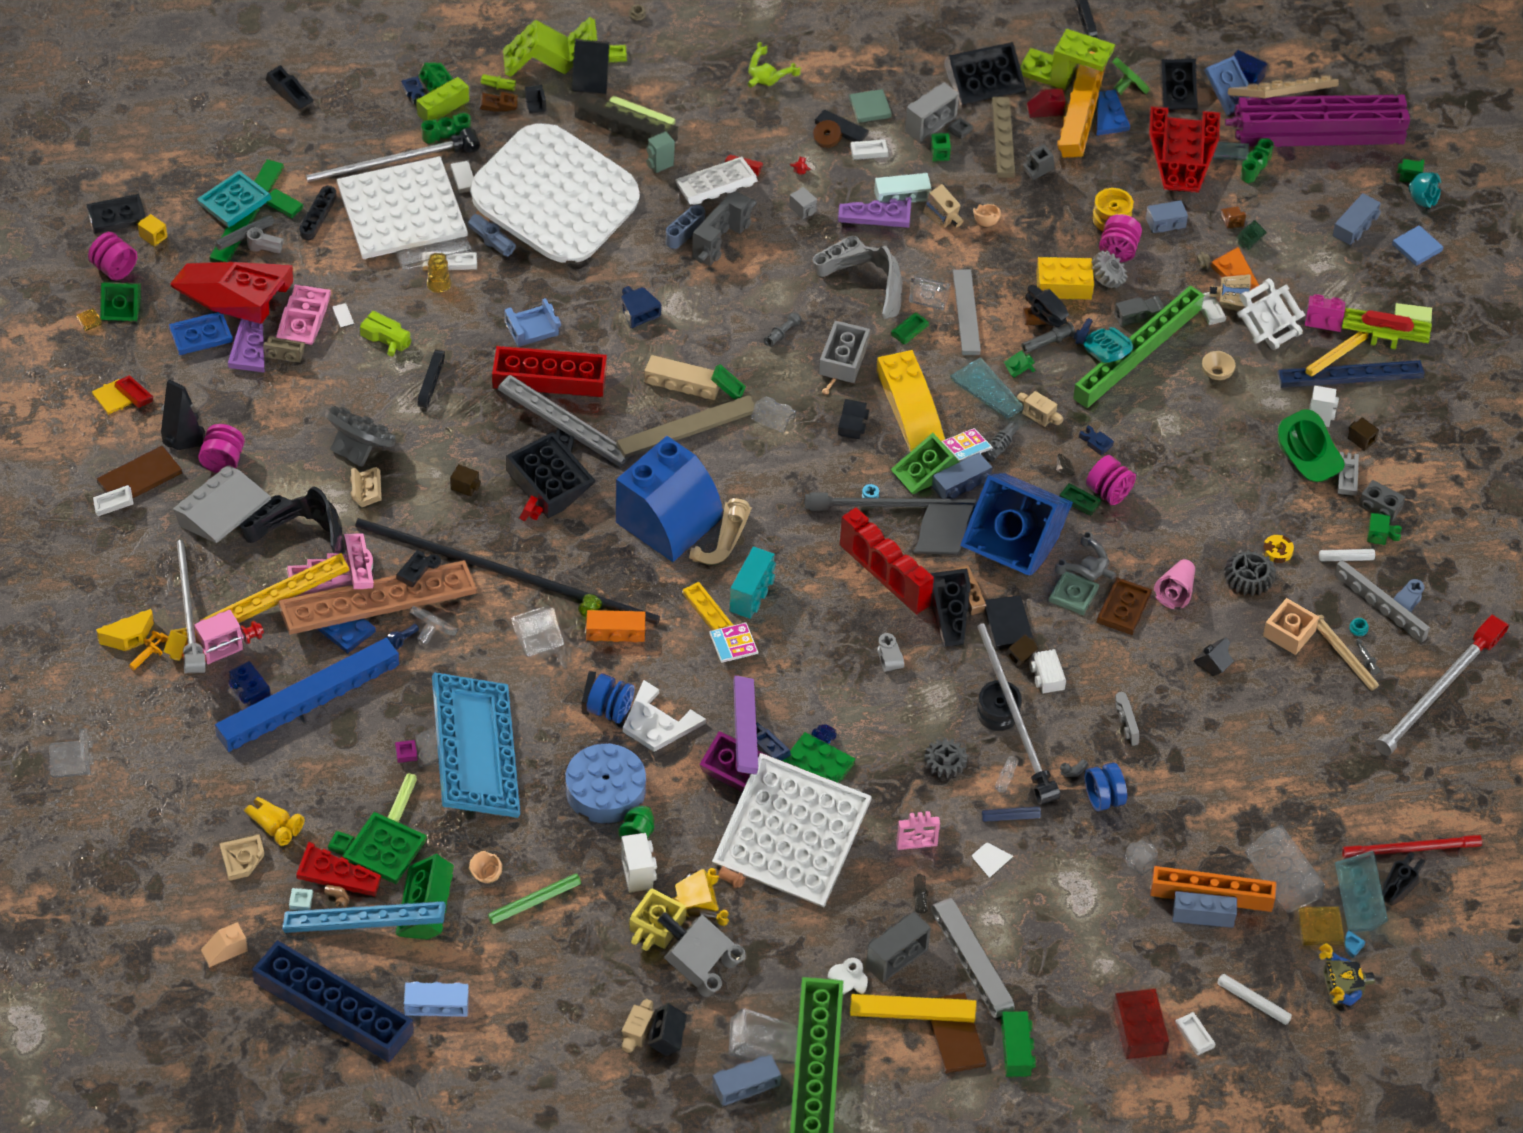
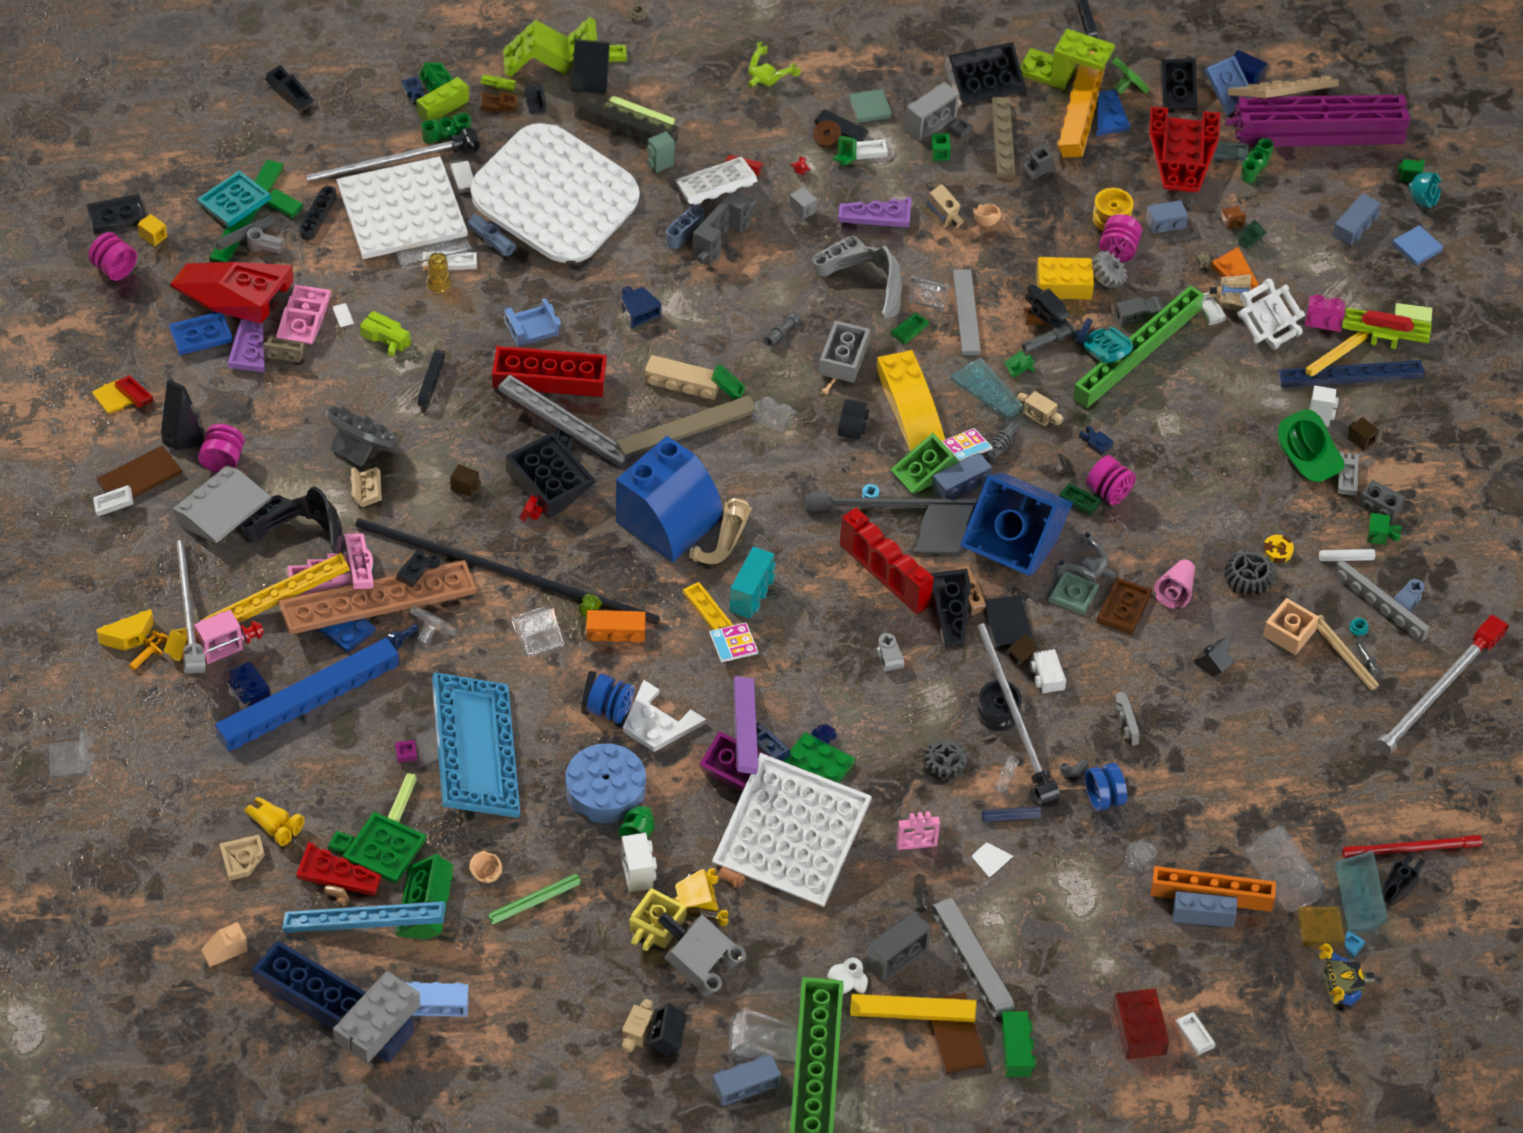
(89, 319): clear yellow tile -> none
(120, 301): green slope -> none
(300, 899): light aqua plate -> none
(377, 1017): none -> light grey piece
(846, 150): none -> green bracket
(903, 186): light aqua brick -> none
(1047, 103): dark red slope -> none
(1218, 360): tan piece -> none
(1254, 999): white axle -> none

